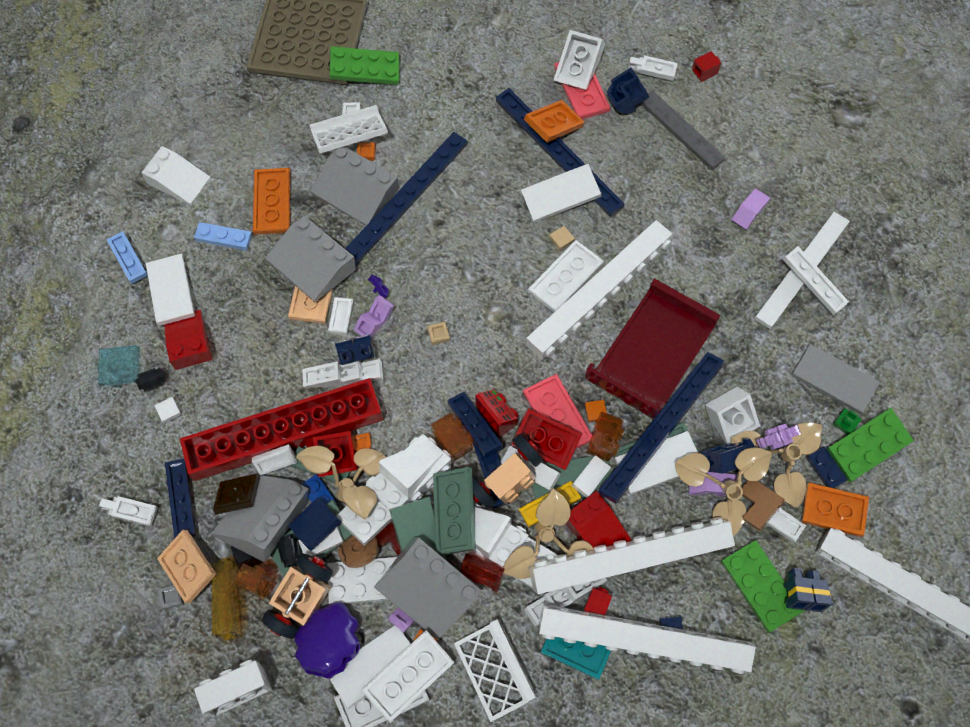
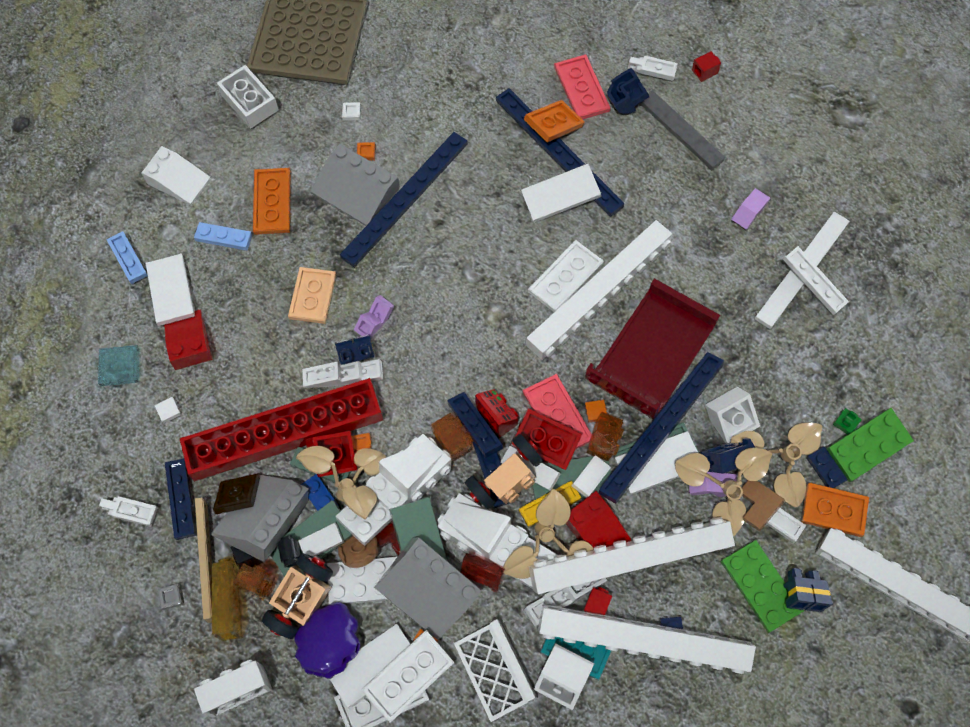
(150, 379): black brick -> none
(186, 566): light nougat tile -> none
(205, 558): none -> tan tile
(247, 96): none -> white brick
(274, 459): white tile -> none
(311, 259): light grey slope -> none
(314, 524): dark blue tile -> none
(340, 316): white tile -> none
(342, 125): white fence -> none
(364, 65): bright green plate -> none
(377, 282): dark purple piece -> none
(401, 620): lavender tile -> none
(438, 333): tan tile -> none
(454, 511): sand green tile -> none
(562, 238): tan tile -> none
(564, 676): none -> white slope
(579, 59): white slope -> none
(778, 436): lavender gear -> none
(835, 379): light grey tile -> none

